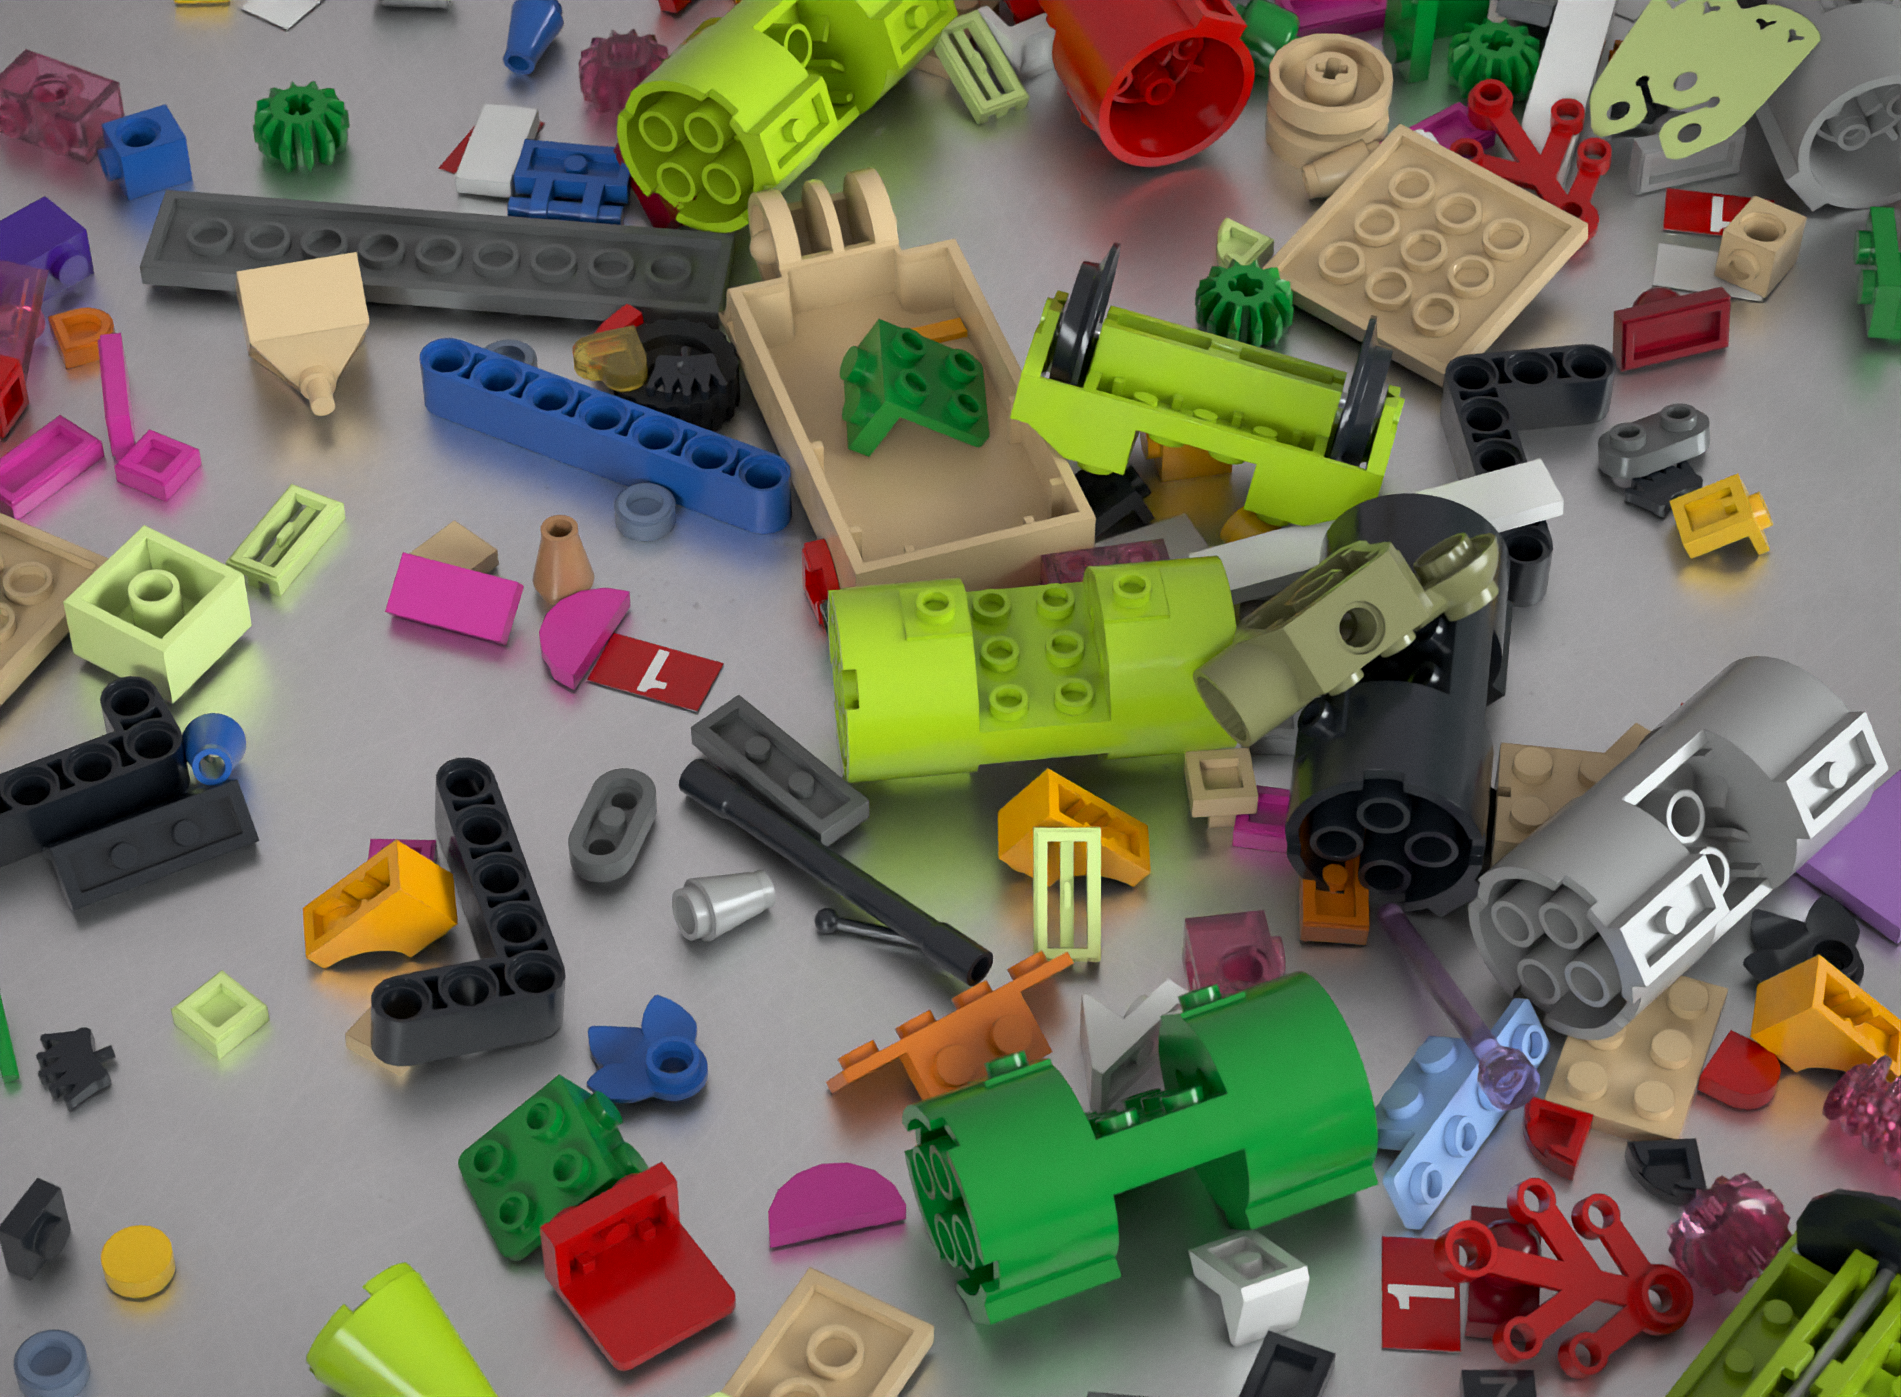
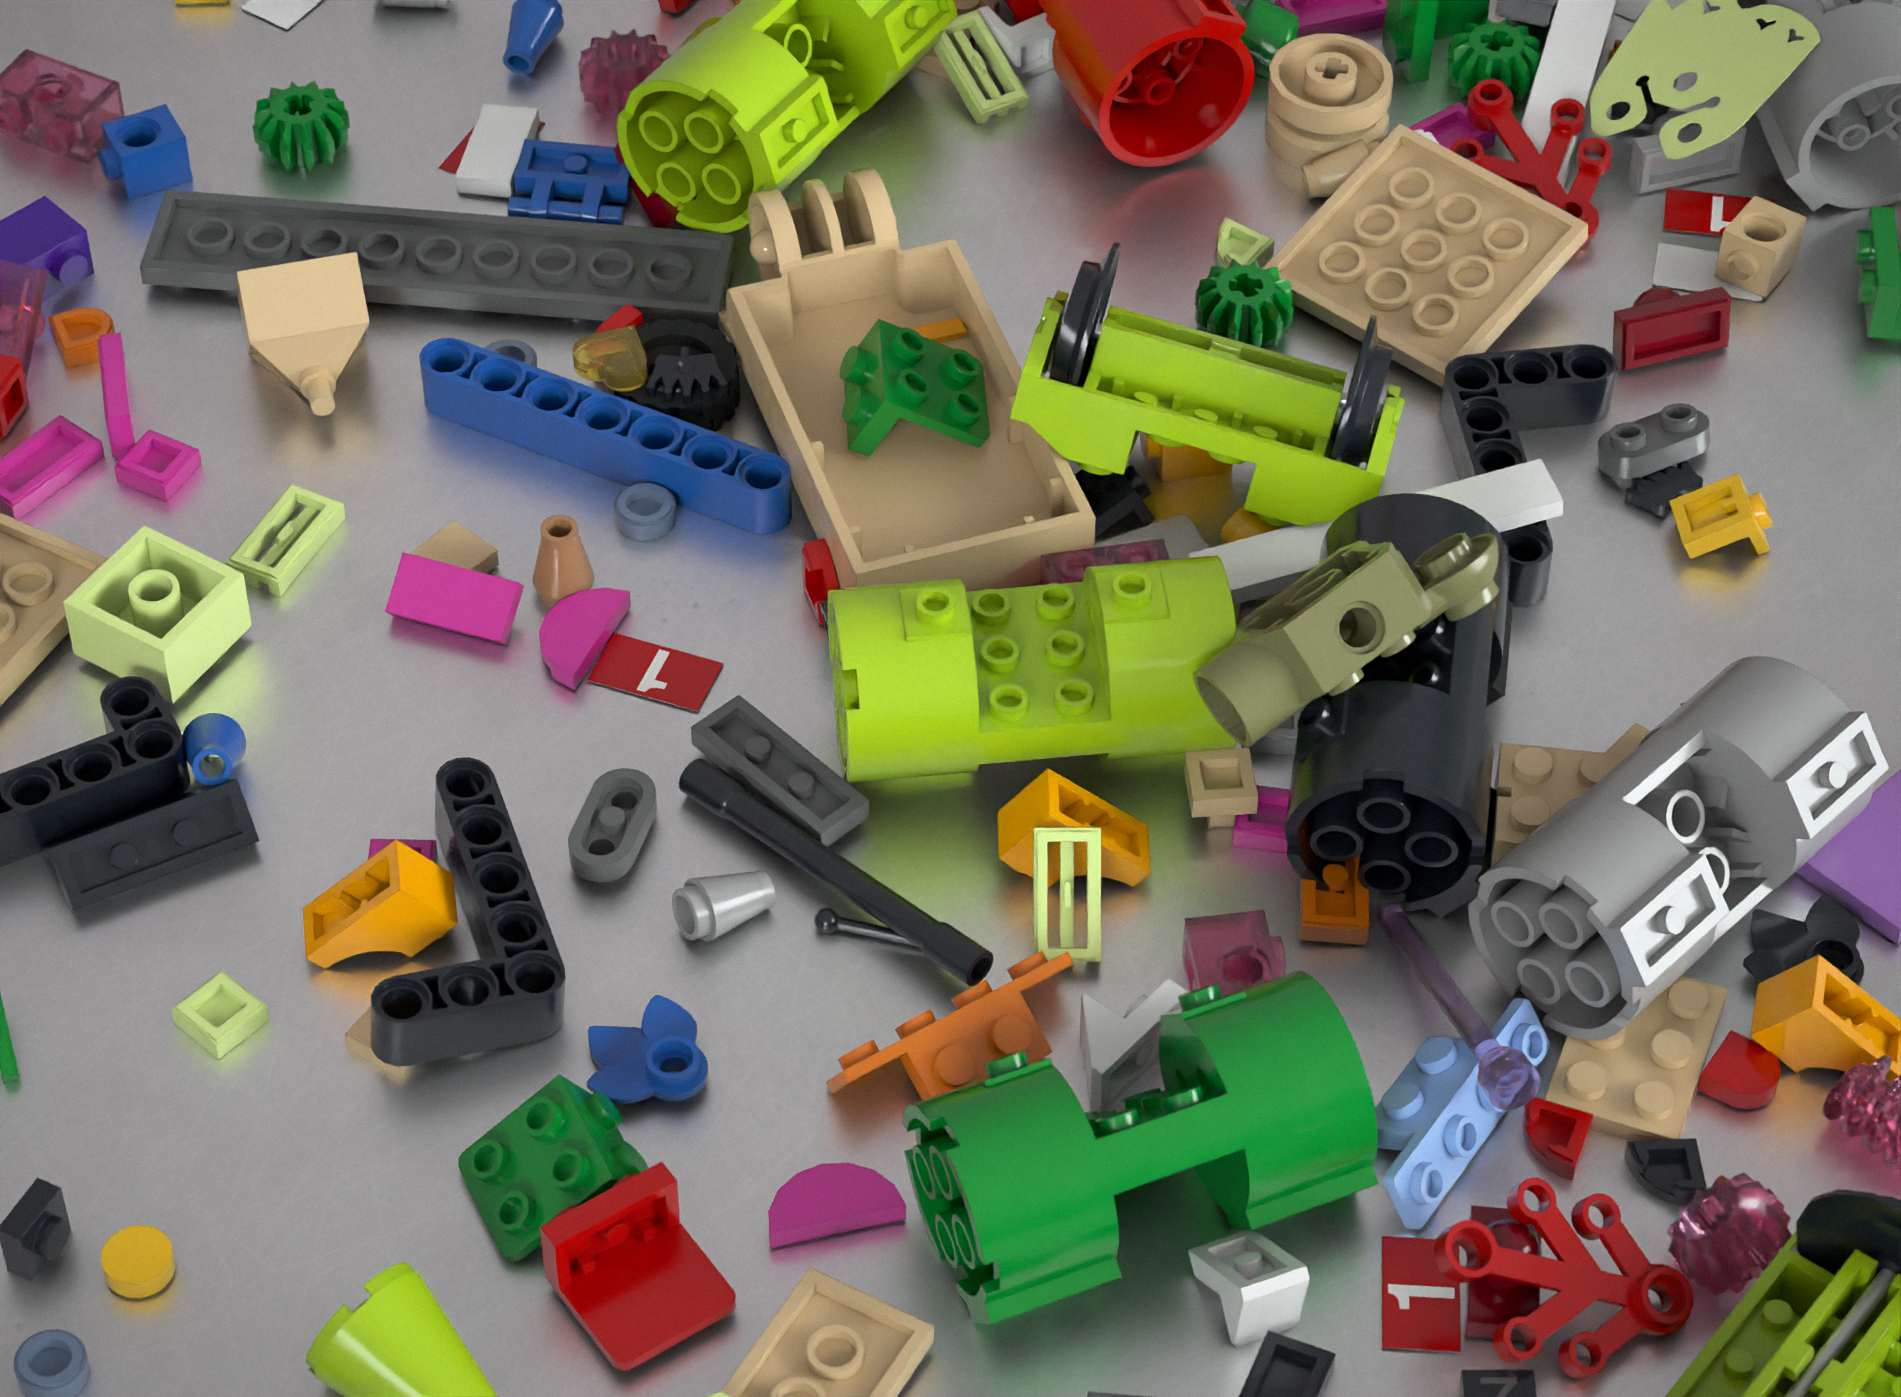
(73, 1065): black piece -> none

